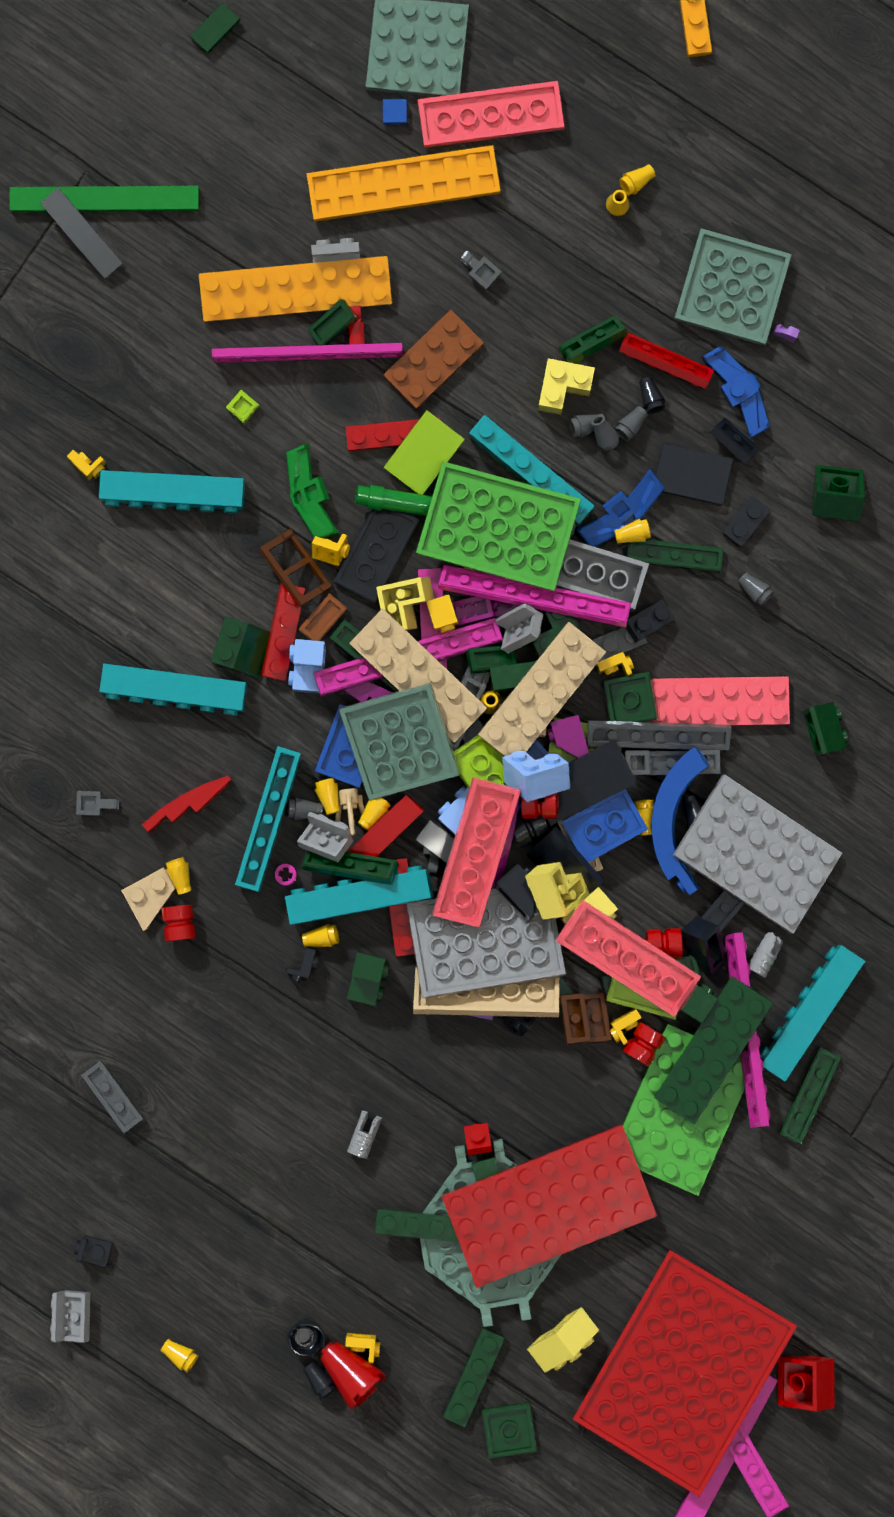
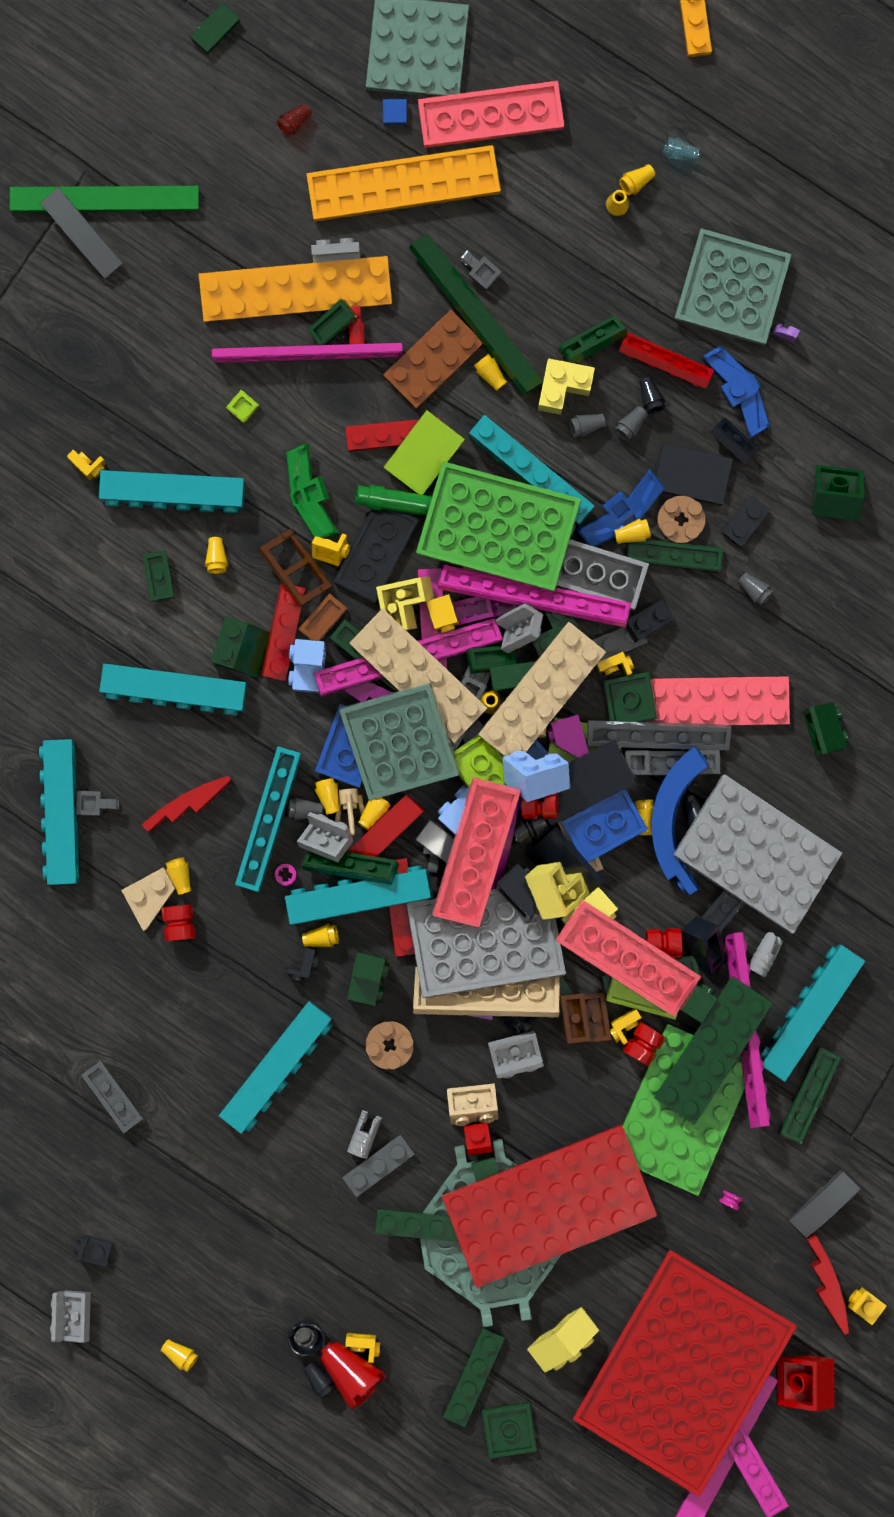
(60, 812): none -> teal brick
(158, 576): none -> dark green plate
(216, 557): none -> yellow cone
(275, 1067): none -> teal brick
(292, 120): none -> clear red cone
(378, 1165): none -> dark grey plate
(392, 1058): none -> medium nougat plate
(472, 1104): none -> tan bracket
(475, 314): none -> dark green tile
(490, 372): none -> yellow cone
(516, 1054): none -> light grey bracket
(605, 434): dark grey cone -> none
(673, 508): none -> medium nougat plate
(680, 150): none -> clear light blue cone
(730, 1200): none -> dark pink bush
(824, 1204): none -> dark grey slope
(830, 1290): none -> red slope
(866, 1305): none -> yellow bracket

